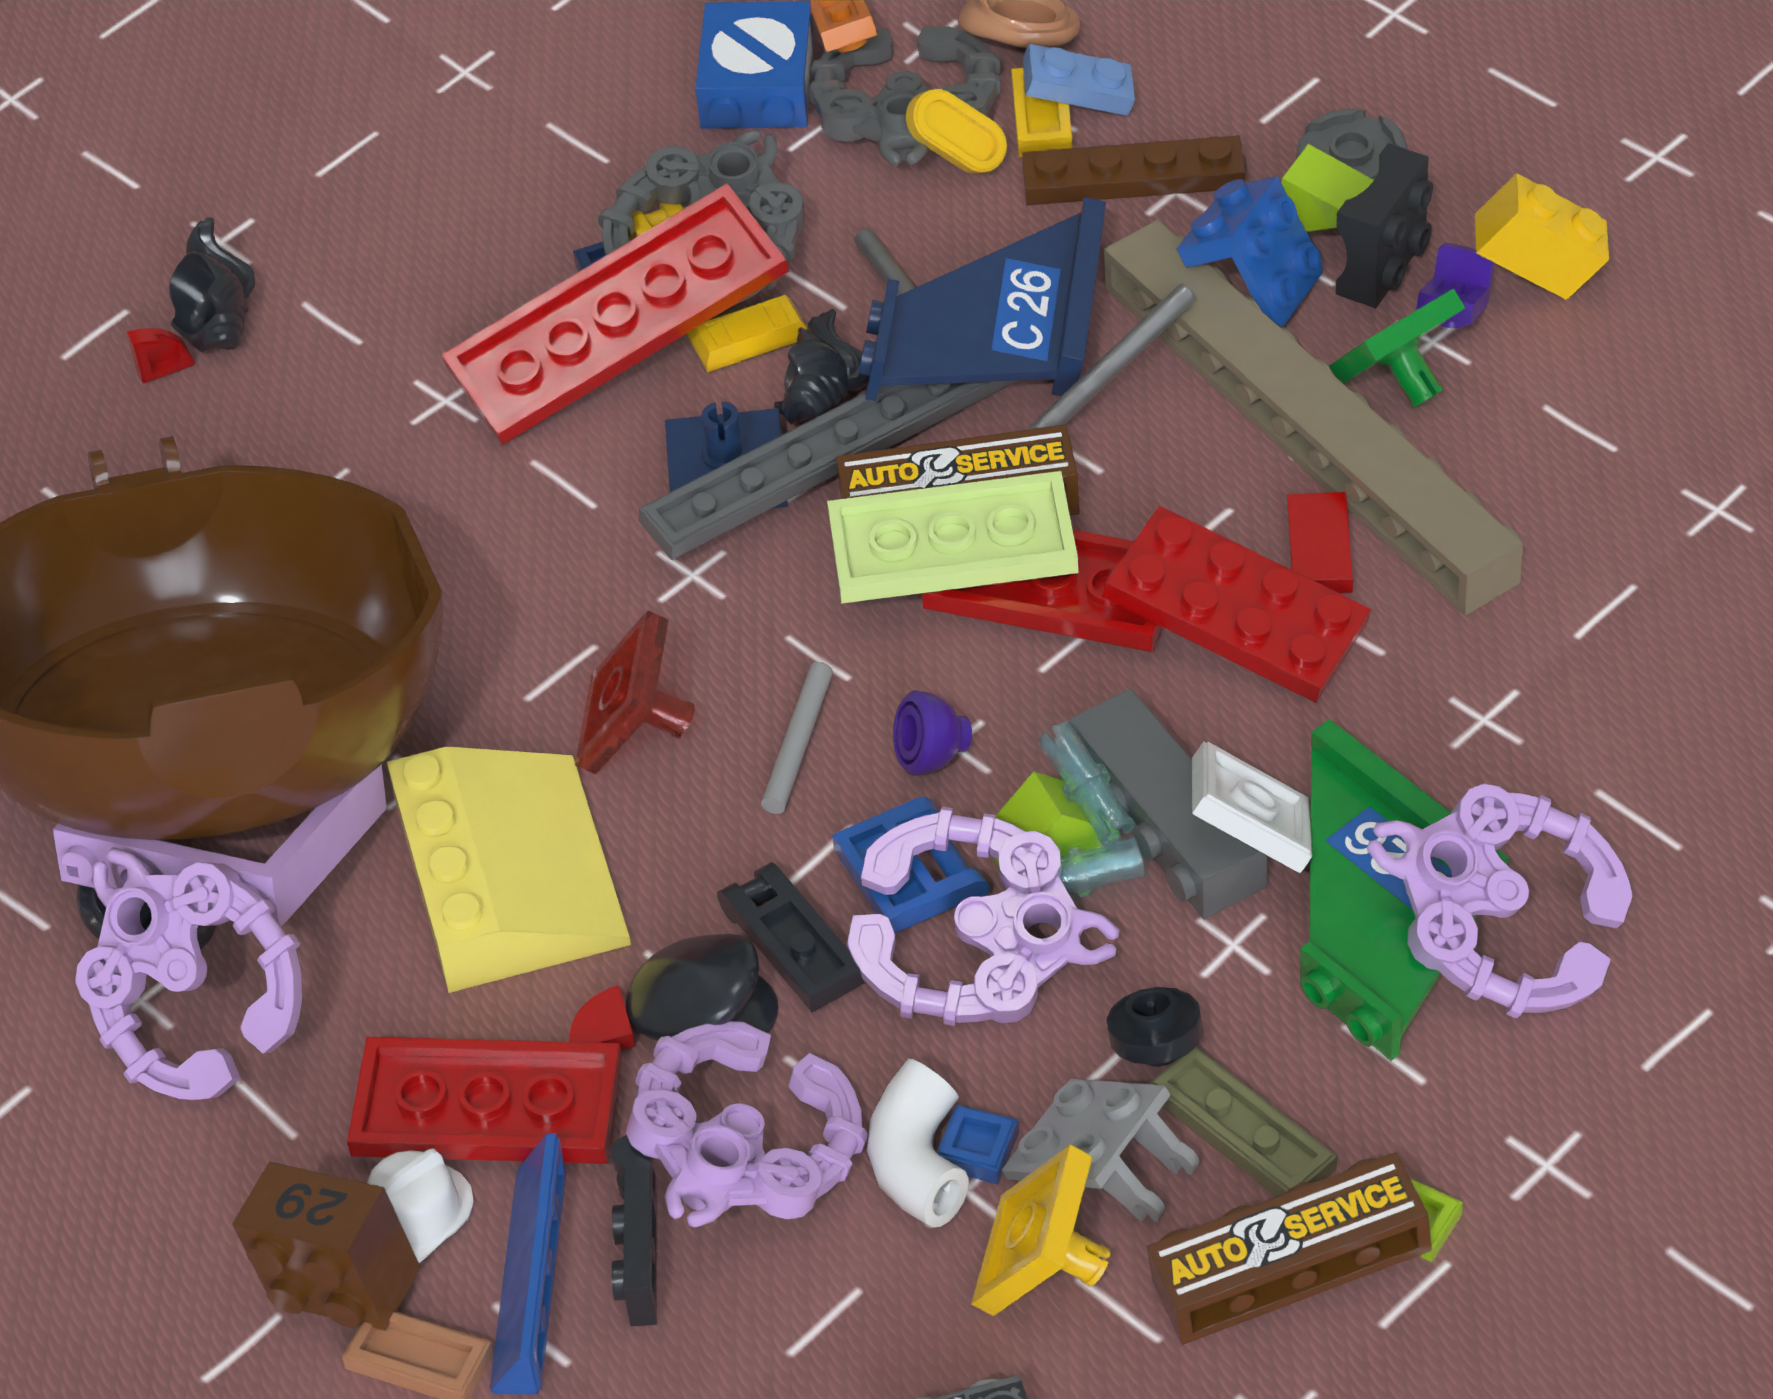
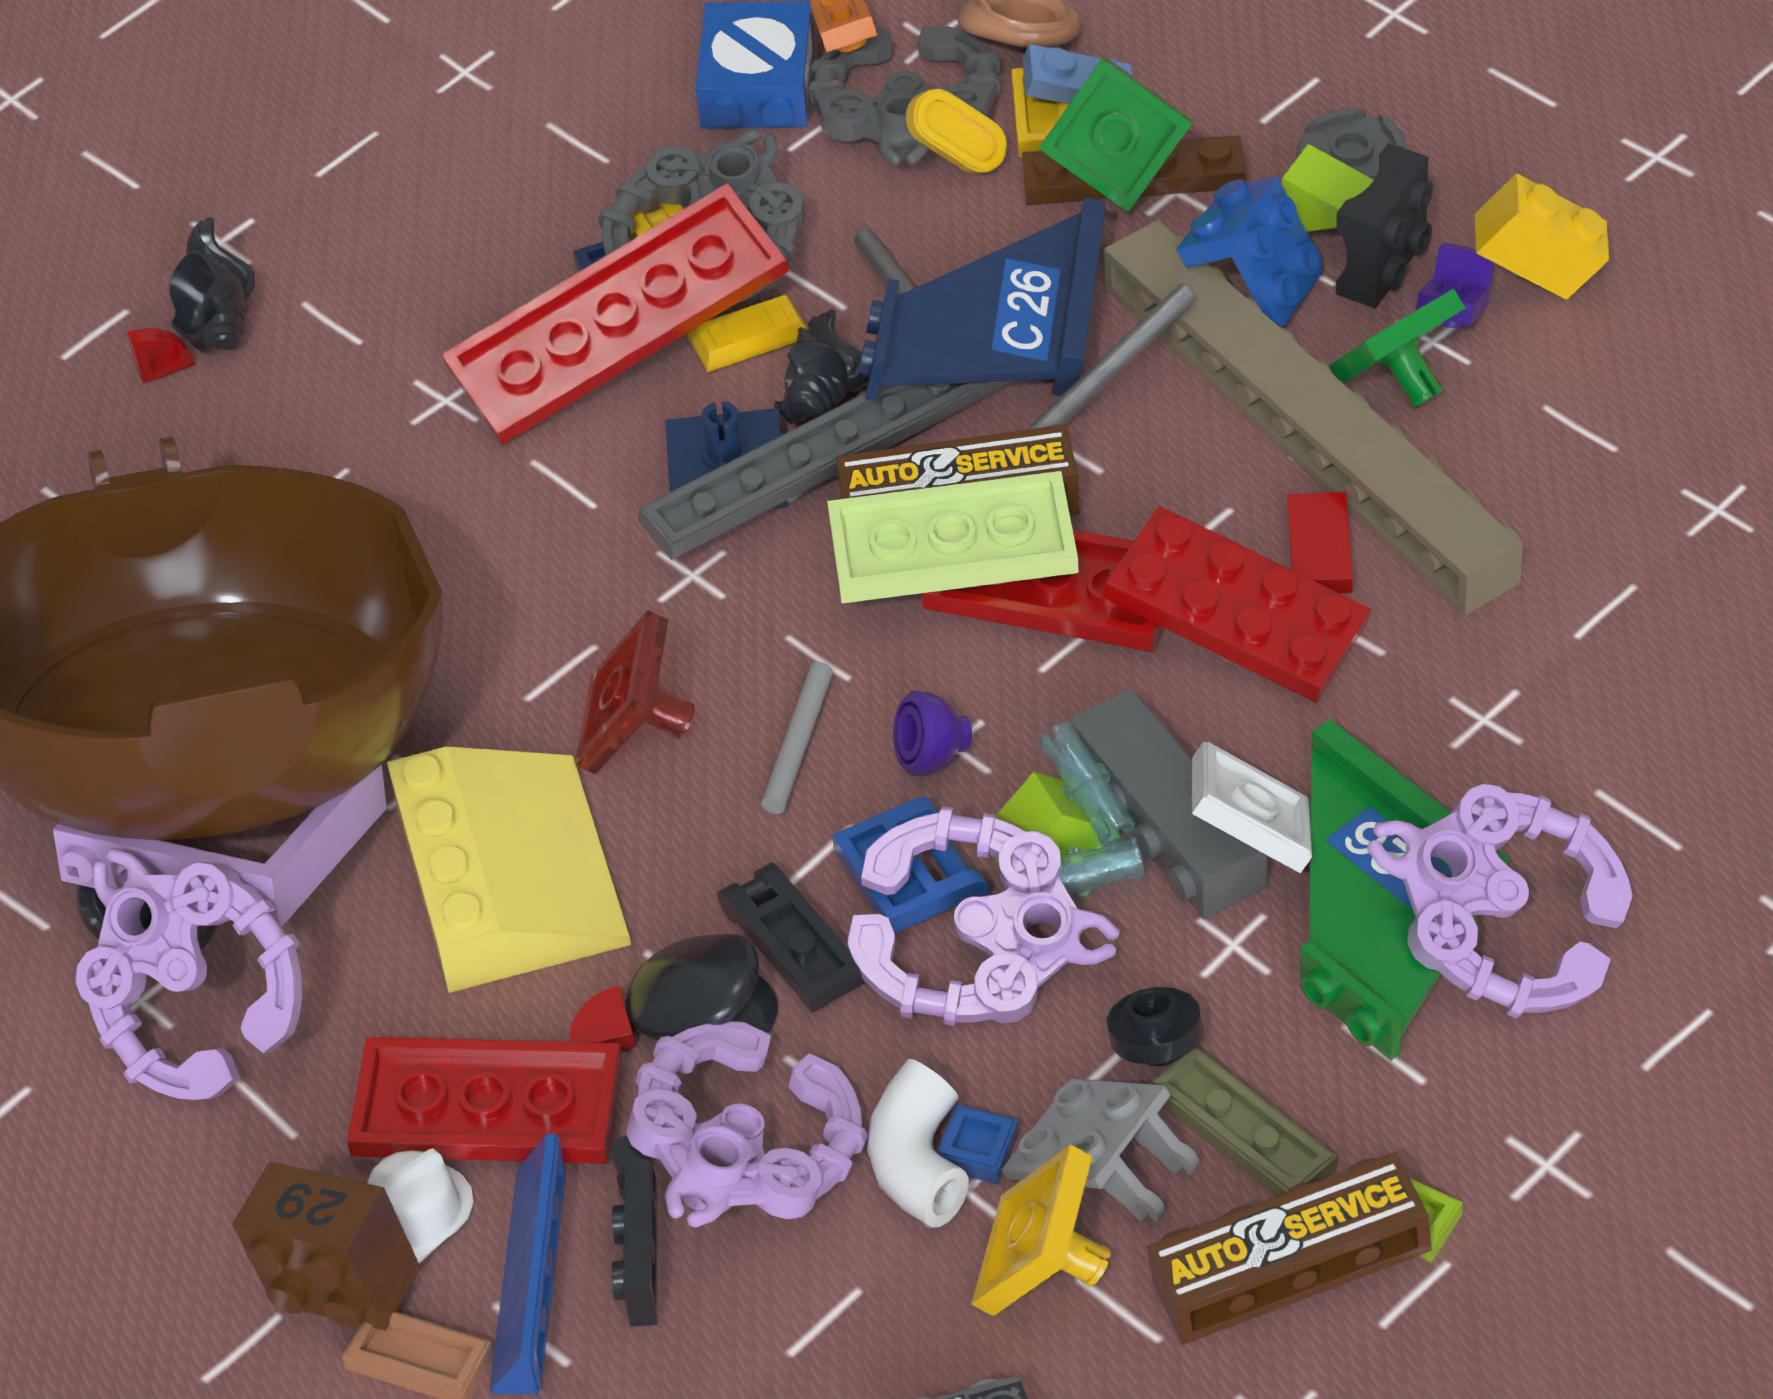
(1116, 134): none -> green tile

